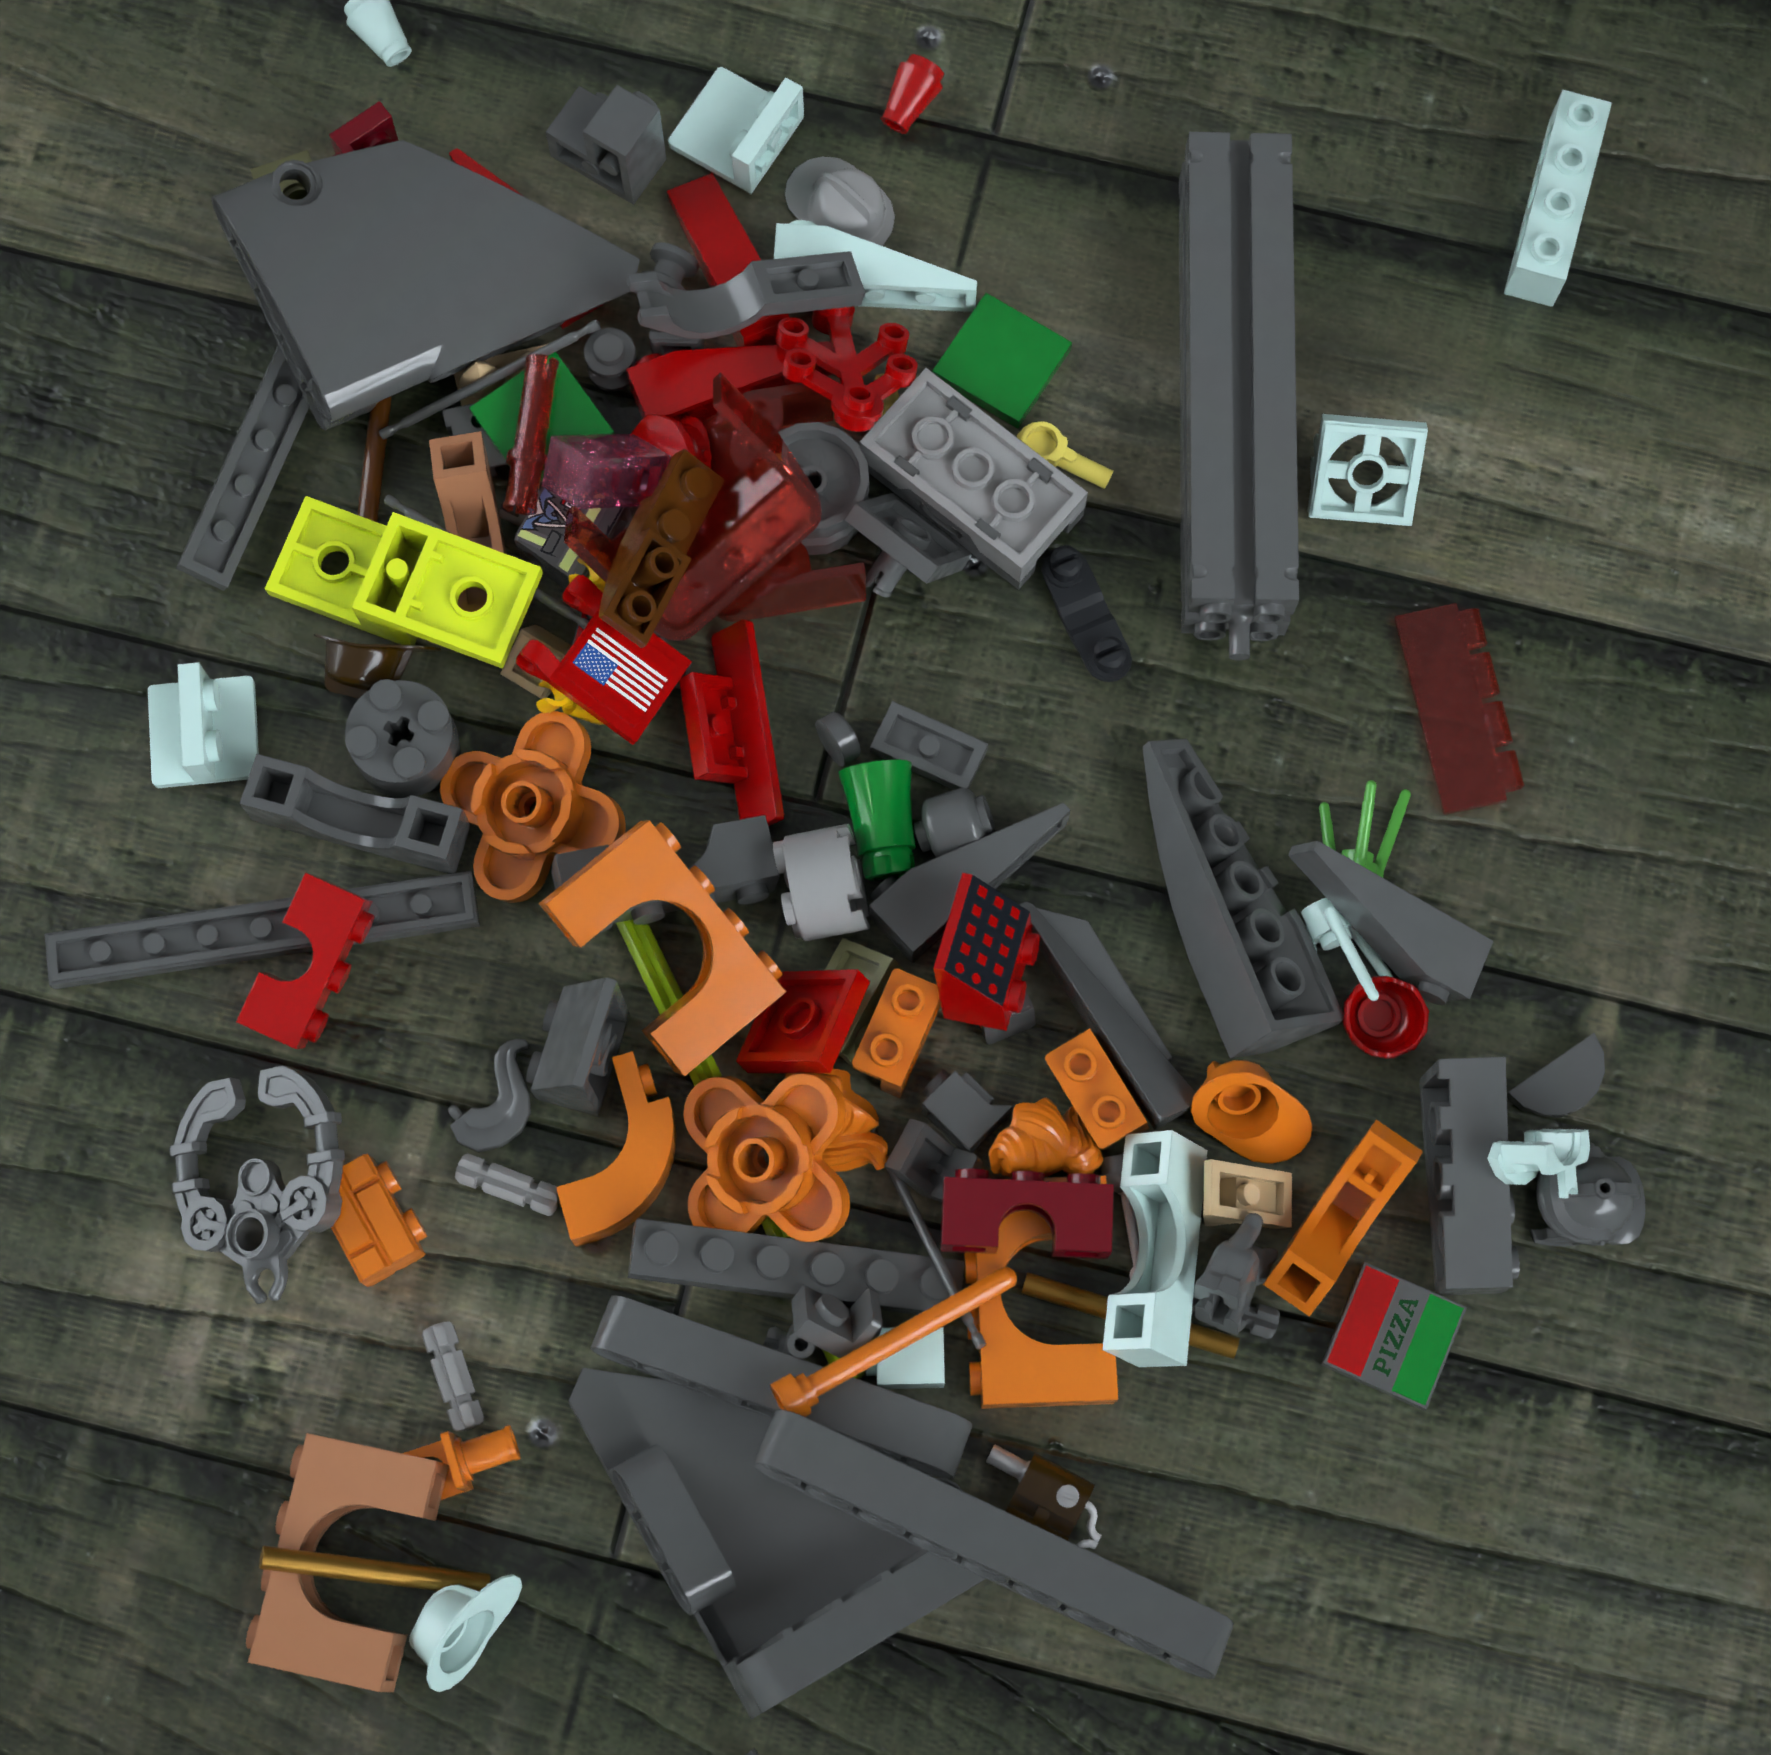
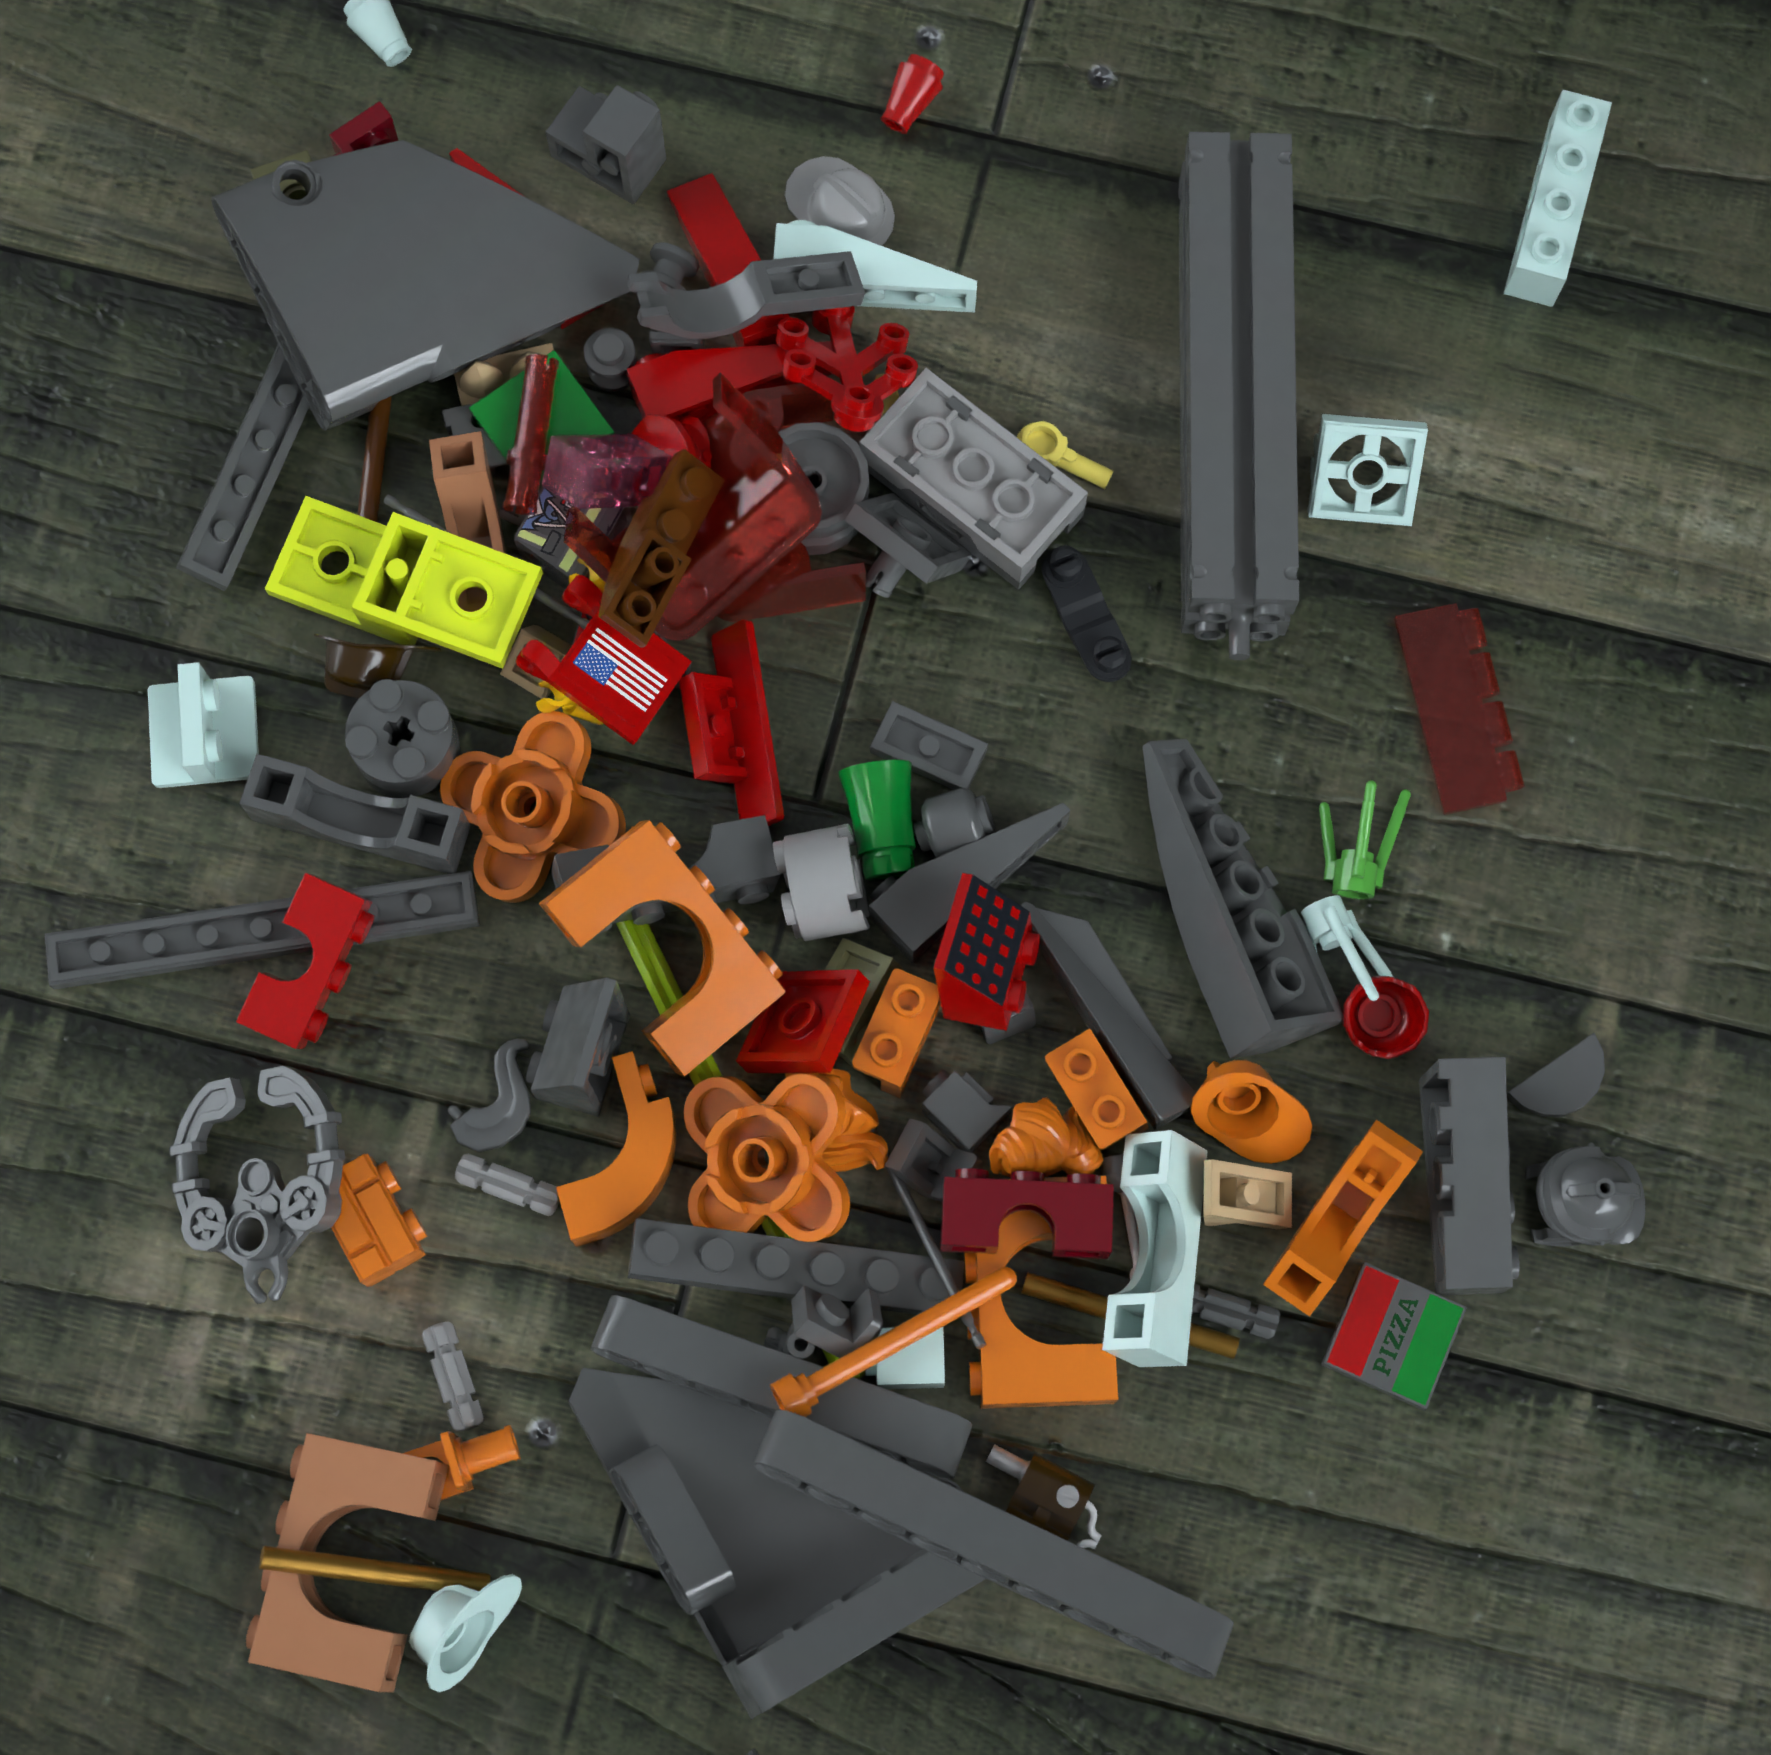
(487, 380): dark grey piece -> none
(738, 127): light aqua bracket -> none
(838, 738): dark grey tile -> none
(1002, 360): green tile -> none
(1233, 1277): dark grey animal -> none
(1406, 932): dark grey slope -> none
(1543, 1151): light aqua piece -> none

